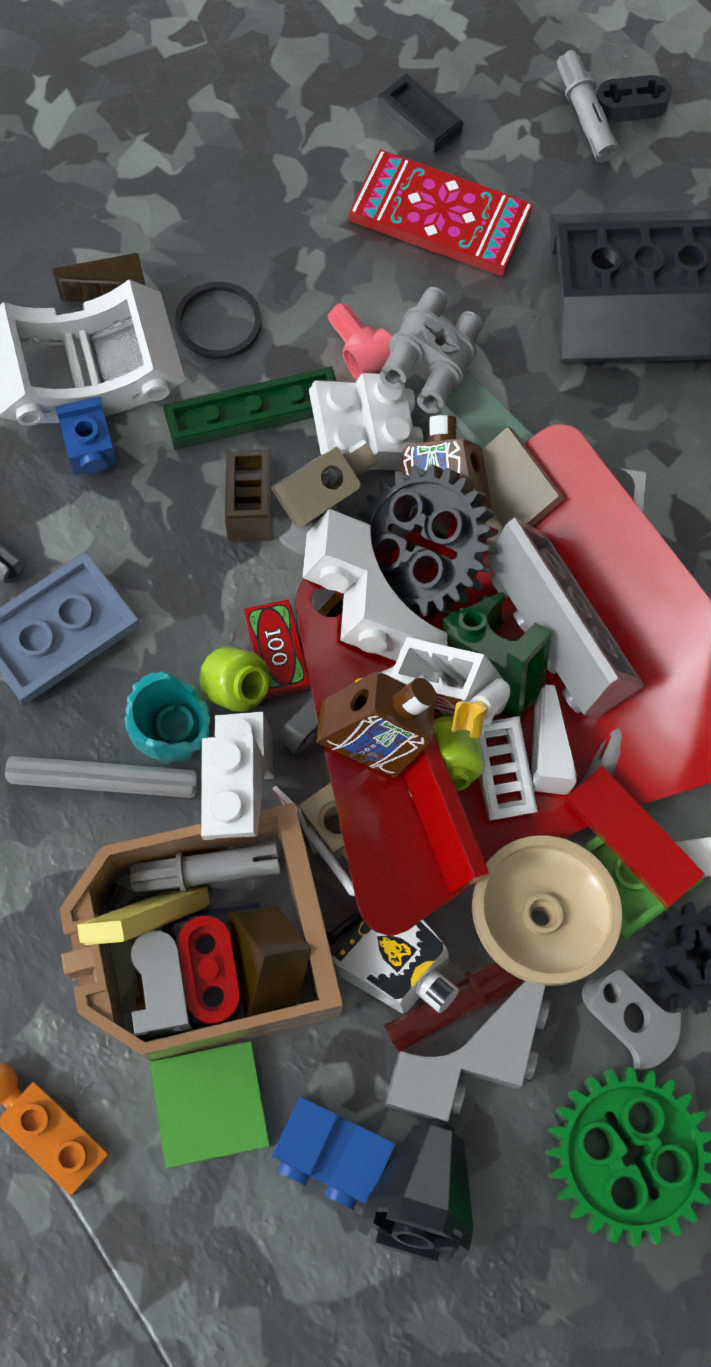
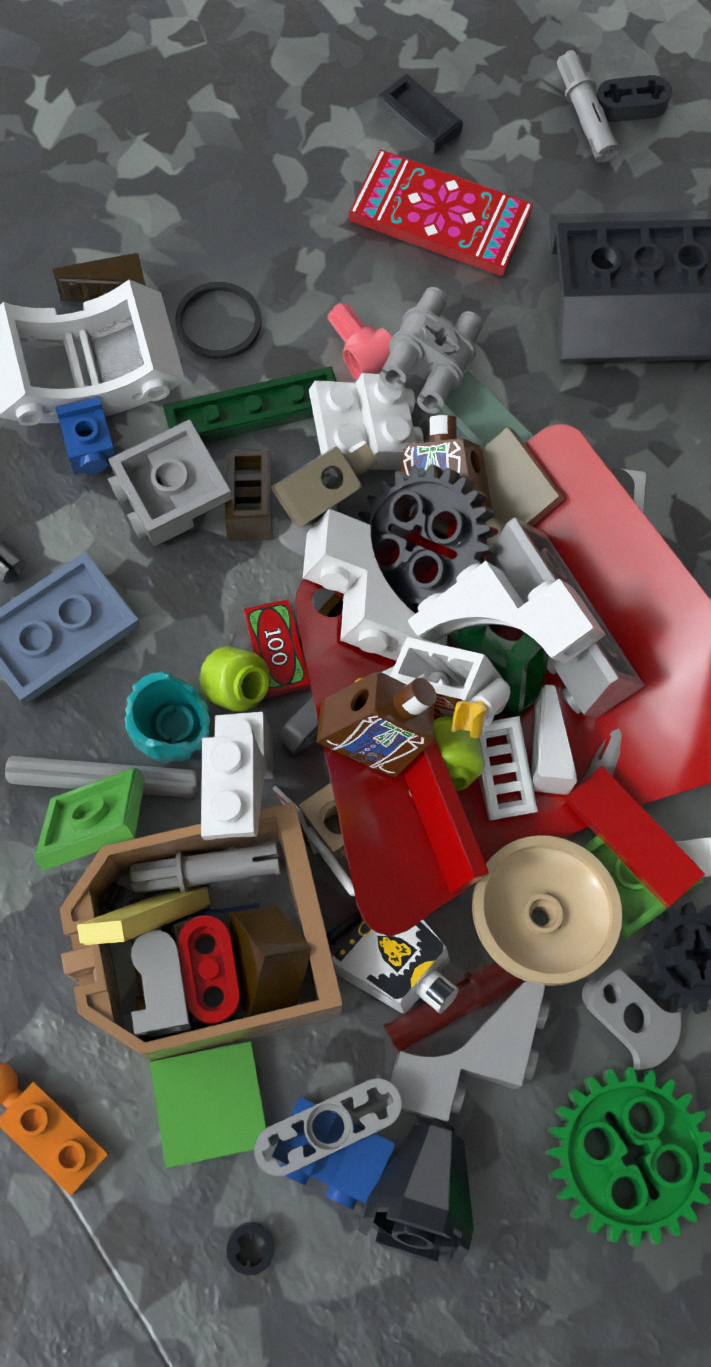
(90, 818): none -> bright green tile
(168, 483): none -> light grey plate
(233, 1247): none -> black bush
(369, 1121): none -> light grey beam
(485, 596): none -> white arch

